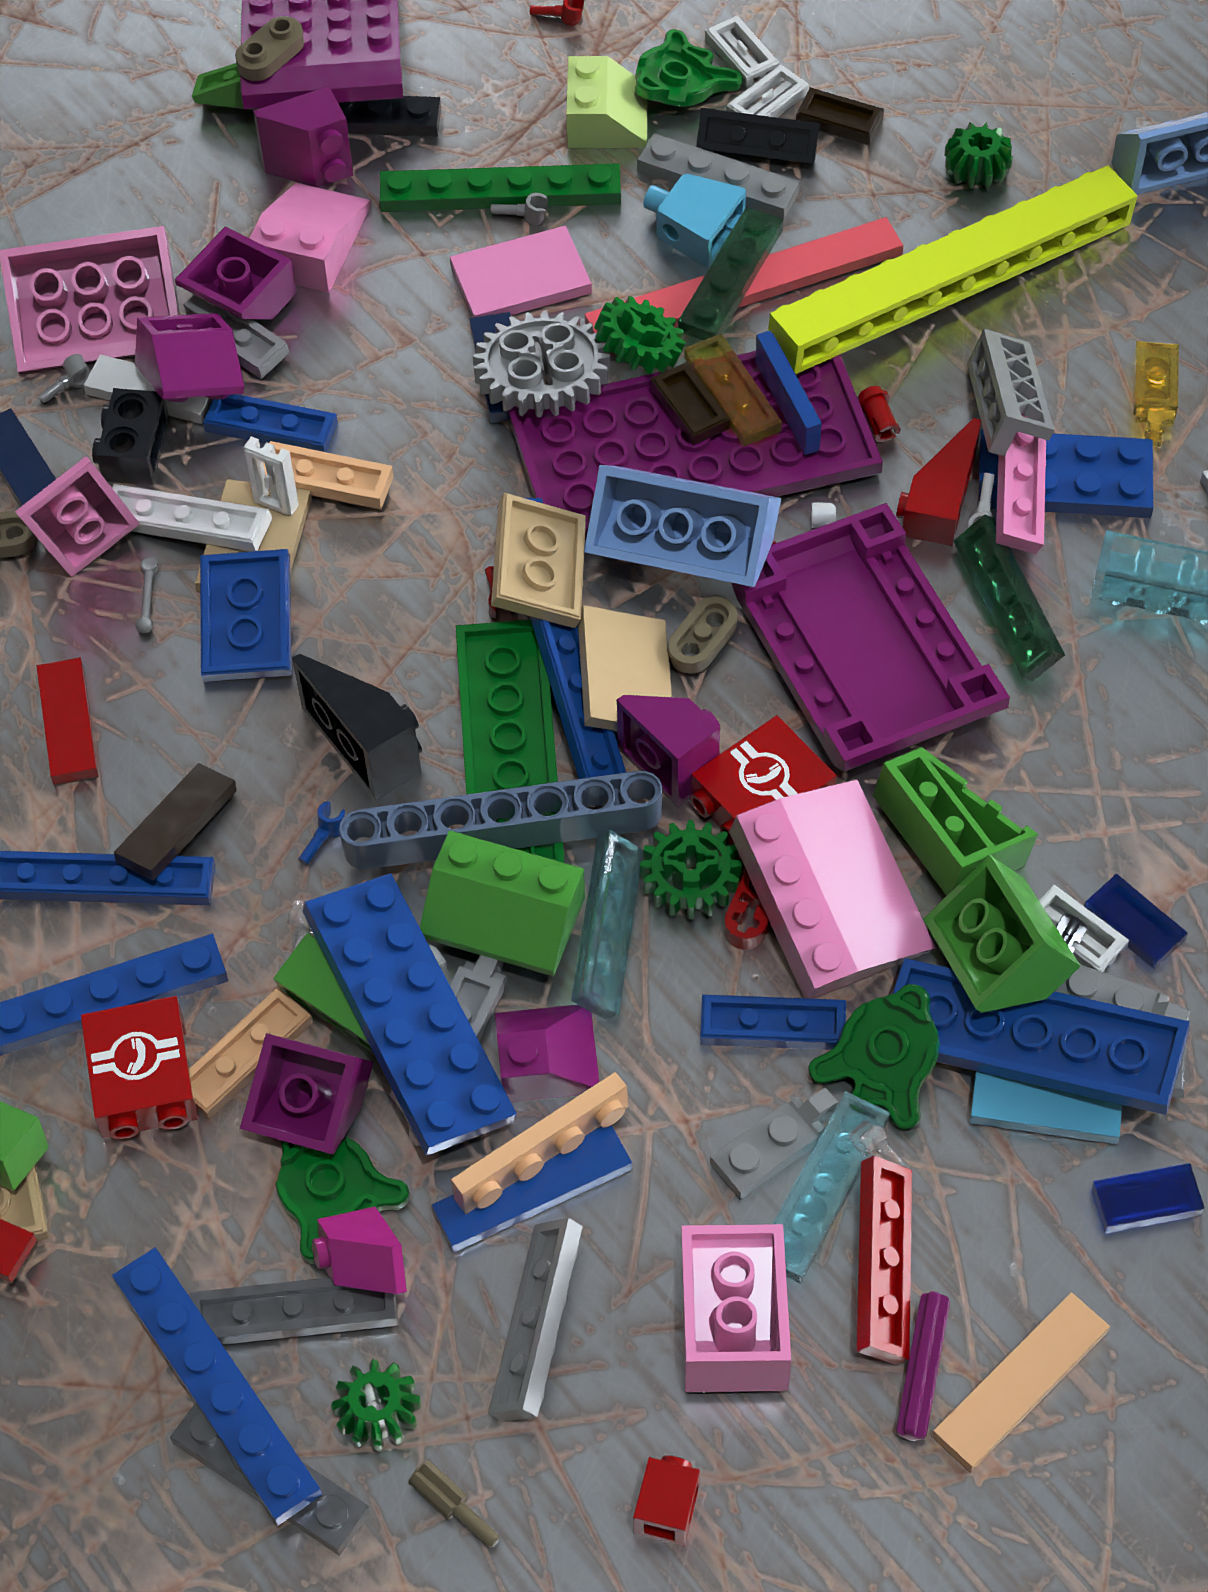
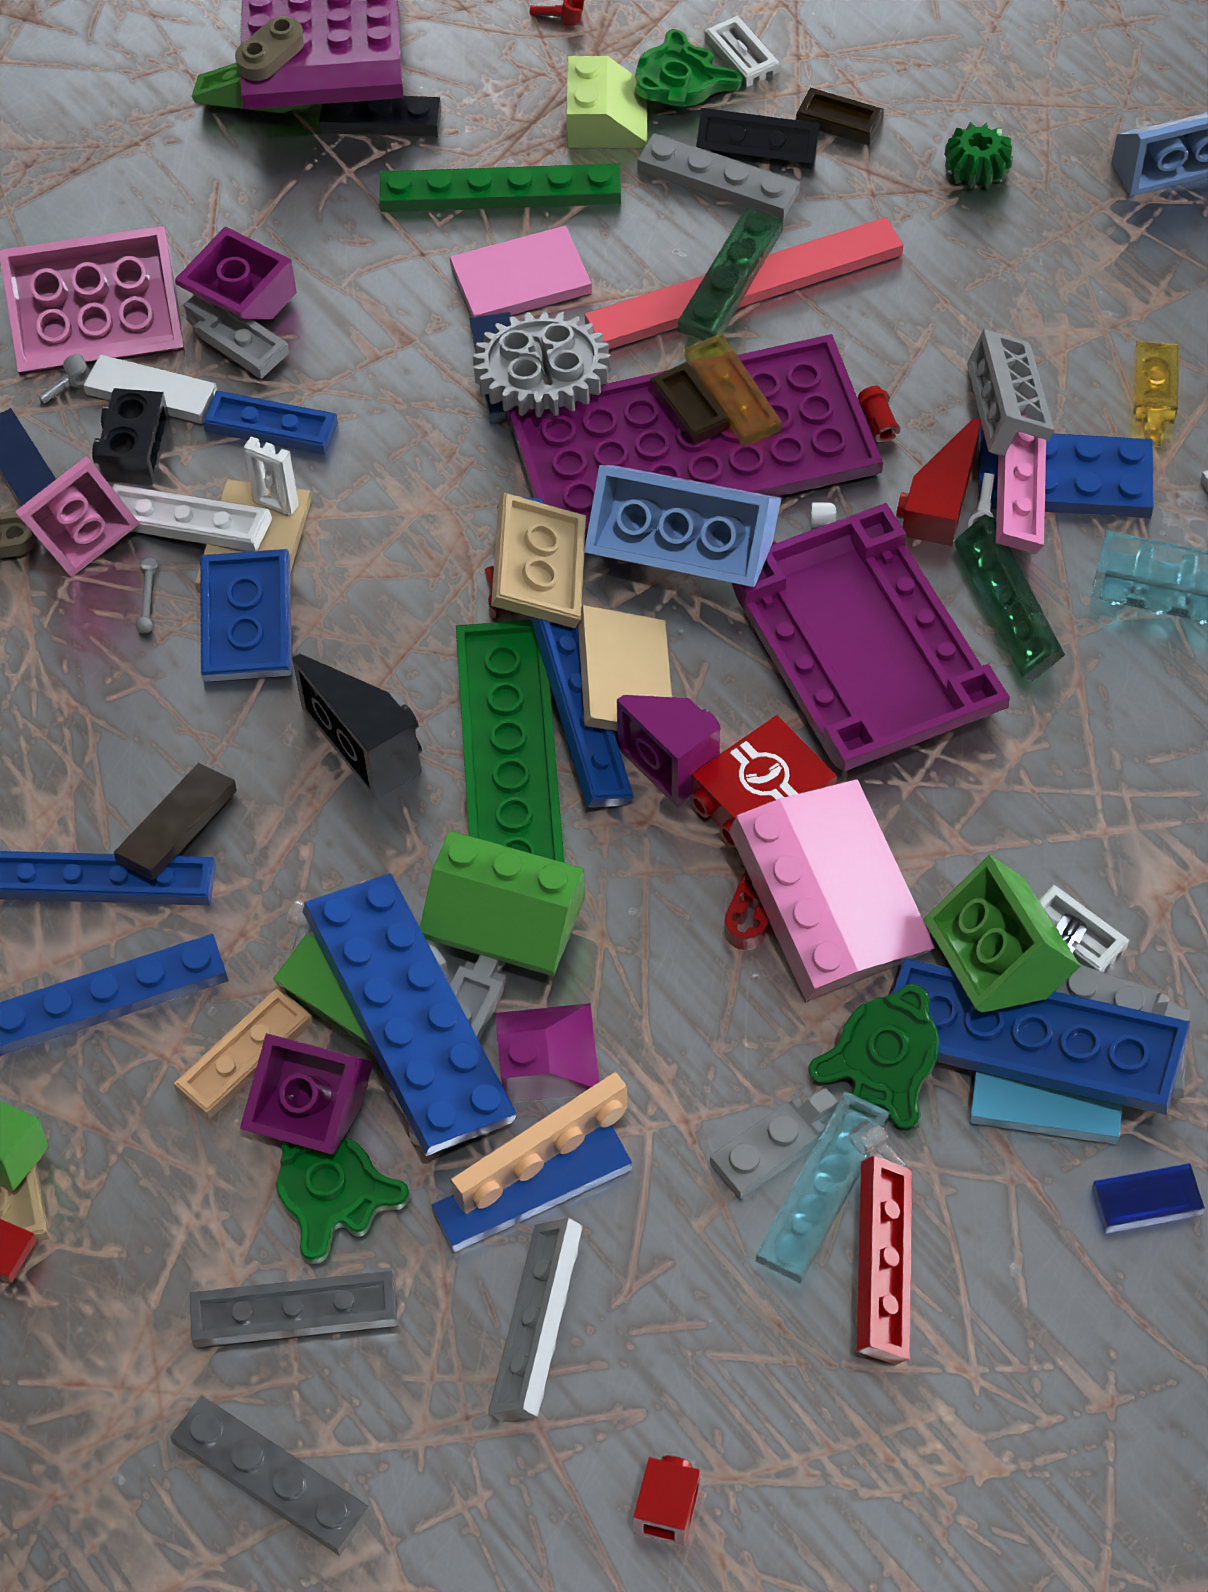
(67, 721): red tile -> none
(138, 1068): red panel -> none
(188, 356): magenta slope -> none
(217, 1386): blue plate -> none
(305, 139): magenta slope -> none
(313, 231): bright pink slope -> none
(326, 829): blue hand -> none
(339, 476): light nougat plate -> none
(360, 1252): dark pink slope -> none
(365, 1420): green gear -> none
(450, 1500): dark tan axle -> none
(520, 805): sand blue beam -> none
(532, 210): light grey hand -> none
(607, 925): clear light blue plate -> none
(639, 334): green gear -> none
(669, 864): green gear -> none
(696, 215): medium azure torso -> none
(698, 637): dark tan plate -> none
(735, 1308): bright pink slope -> none
(771, 1022): blue tile -> none
(773, 101): white tile -> none
(788, 392): blue tile -> none
(923, 1366): magenta axle -> none
(946, 820): bright green wedge -> none
(951, 268): neon yellow brick -> none
(1020, 1382): light nougat tile -> none
(1149, 930): clear blue tile -> none

